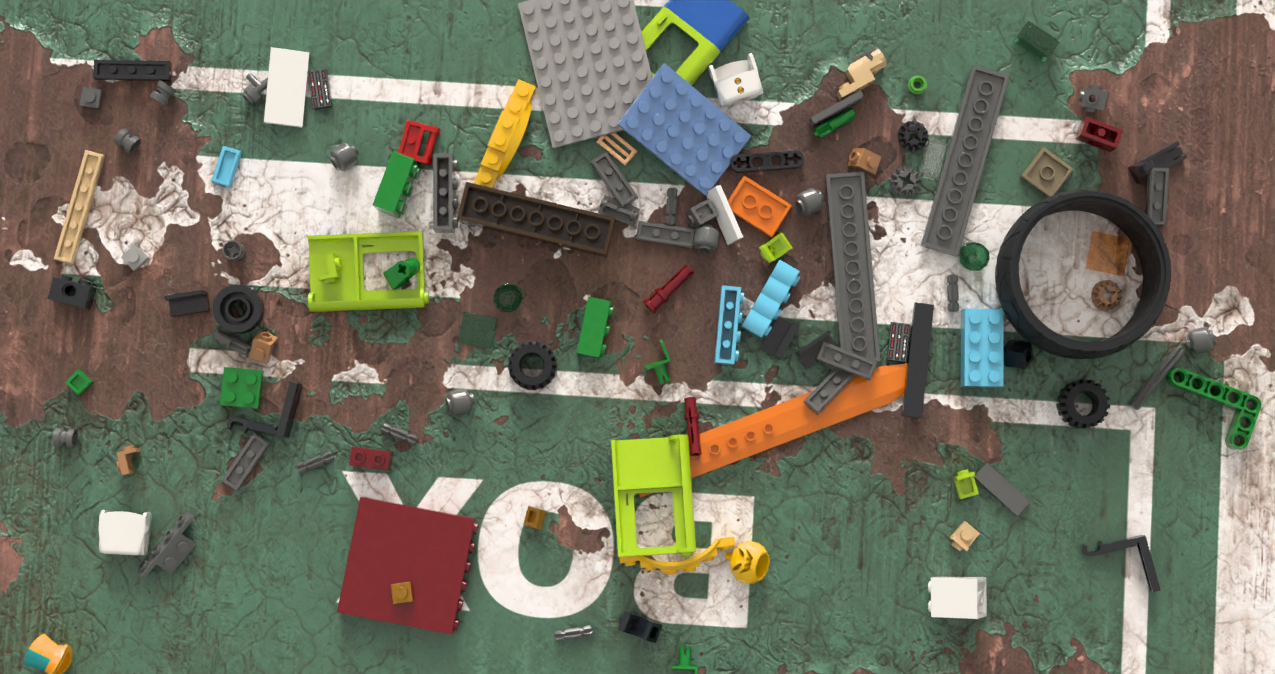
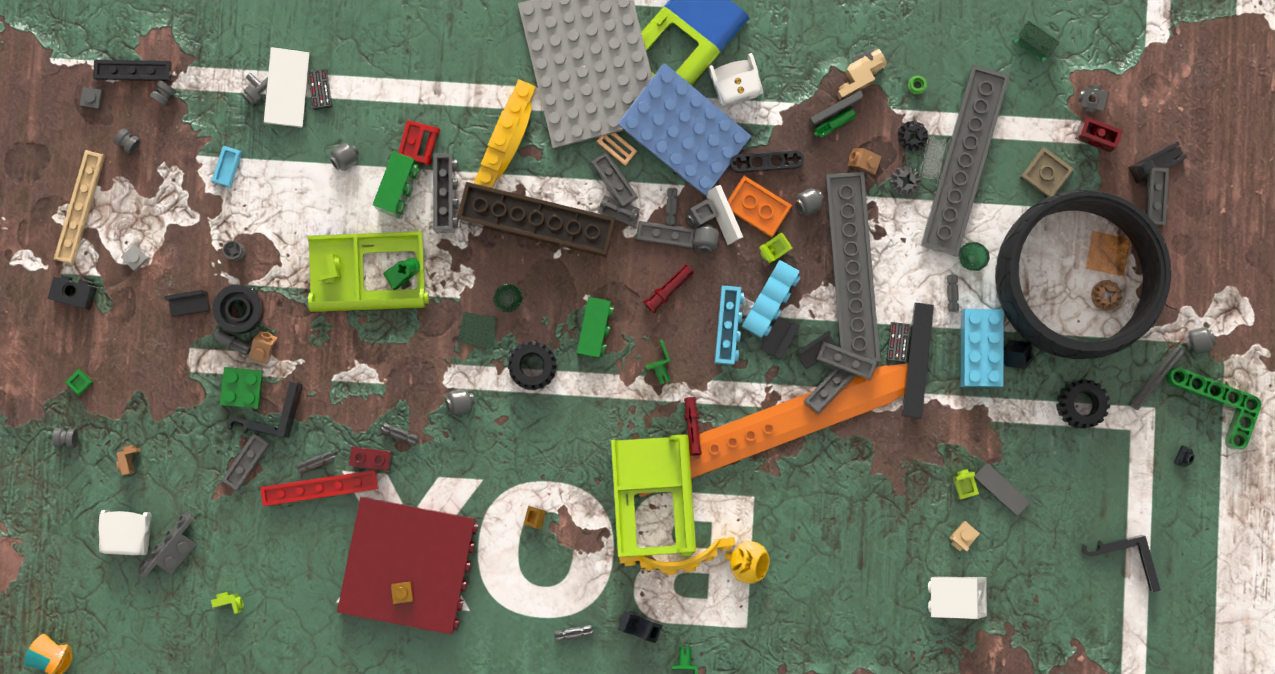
(224, 598): none -> lime bracket
(319, 488): none -> red plate
(1184, 457): none -> black plate

